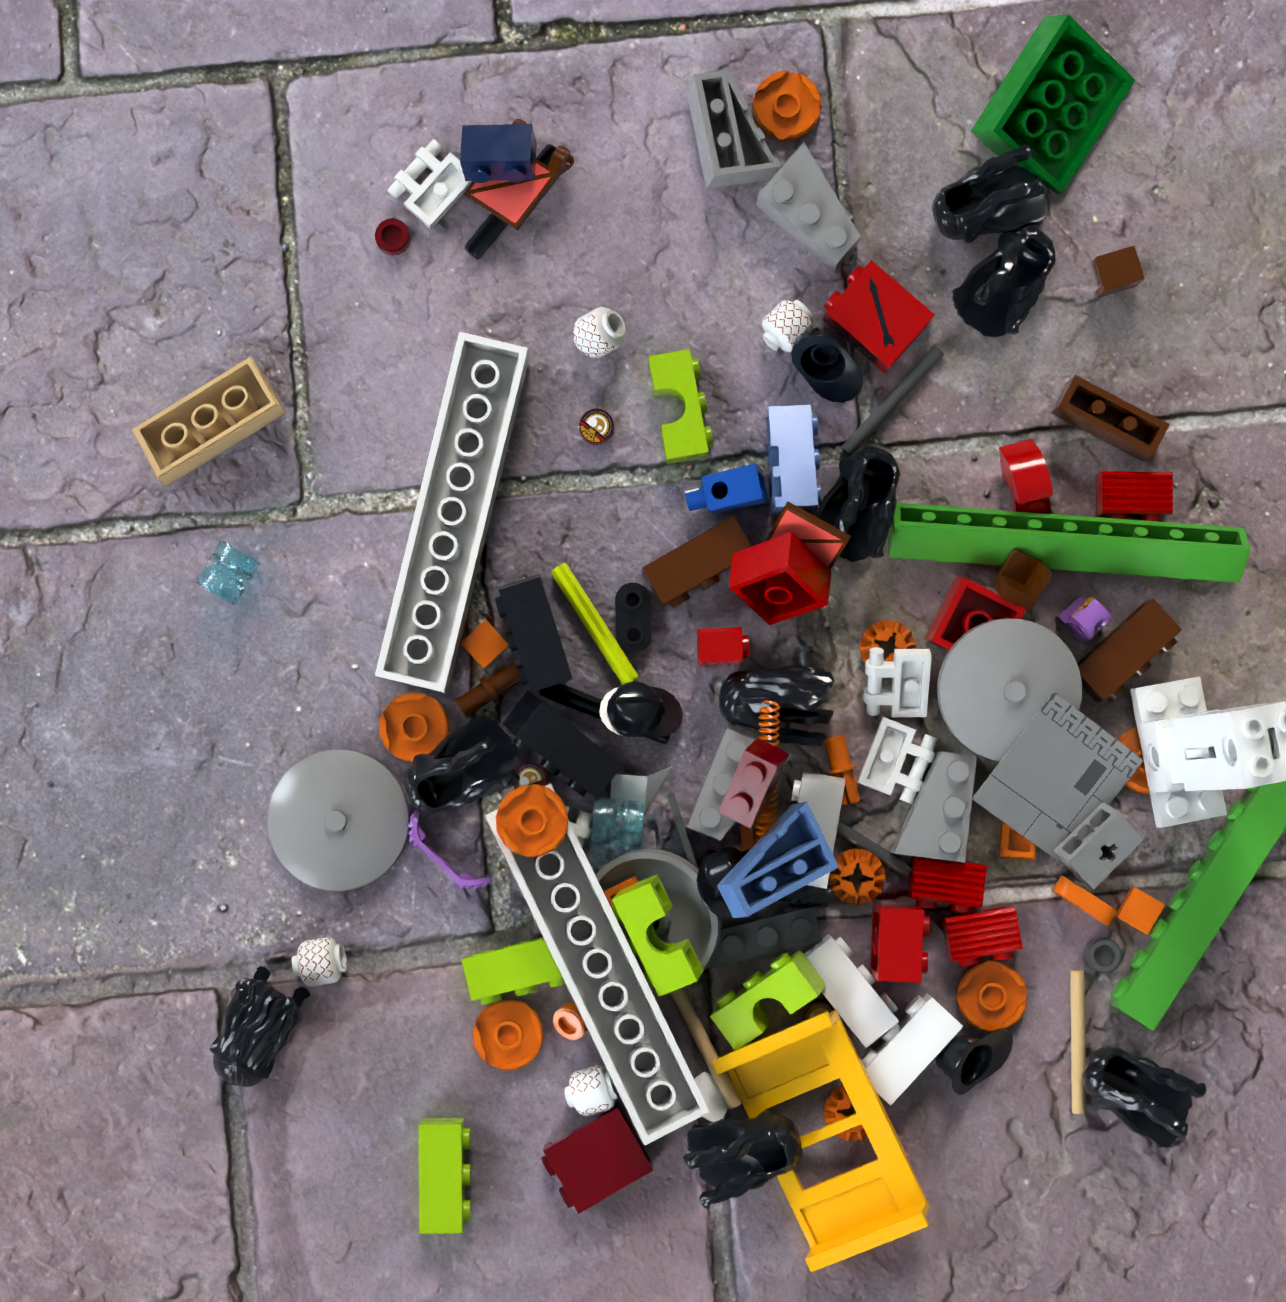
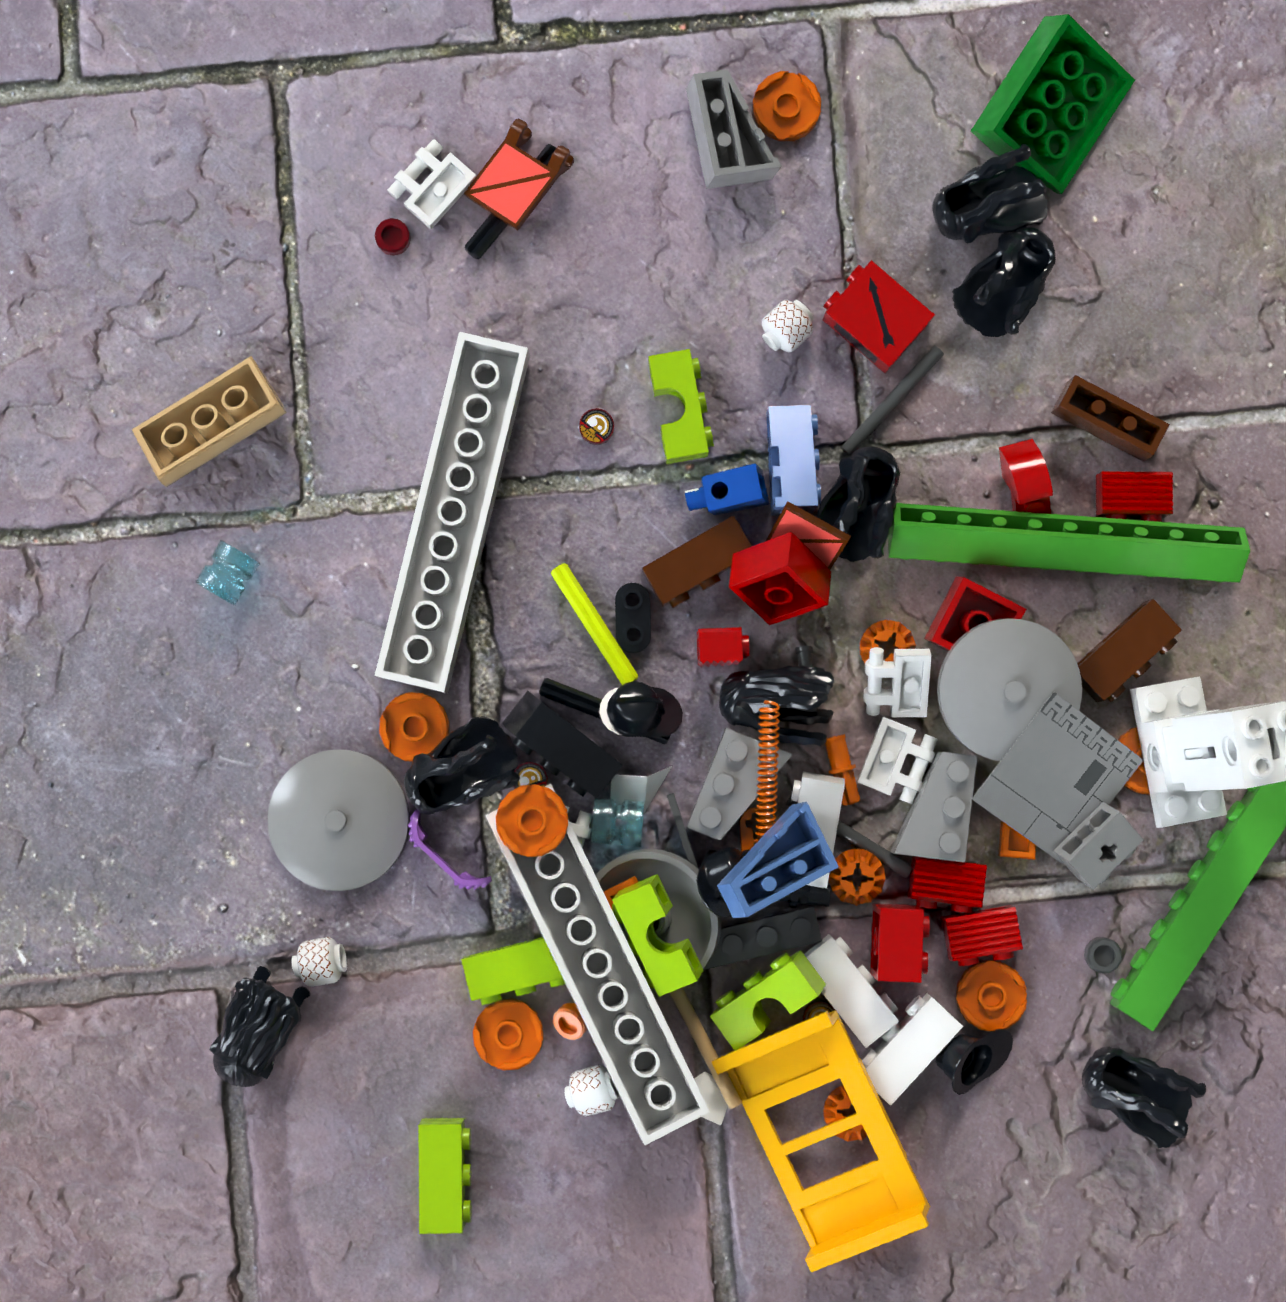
(485, 644): orange tile -> none
(488, 690): reddish brown pin -> none
(498, 152): dark blue brick -> none
(533, 633): black wedge -> none
(597, 1159): dark red panel -> none
(599, 332): white head -> none
(742, 1154): black hair -> none
(753, 782): brick -> none
(809, 209): light grey wedge -> none
(828, 365): black piece -> none
(1022, 579): reddish brown panel -> none
(1078, 1058): tan bar -> none
(1084, 618): medium lavender leg -> none
(1085, 901): orange beam -> none
(1118, 271): reddish brown panel -> none
(1140, 910): orange tile -> none

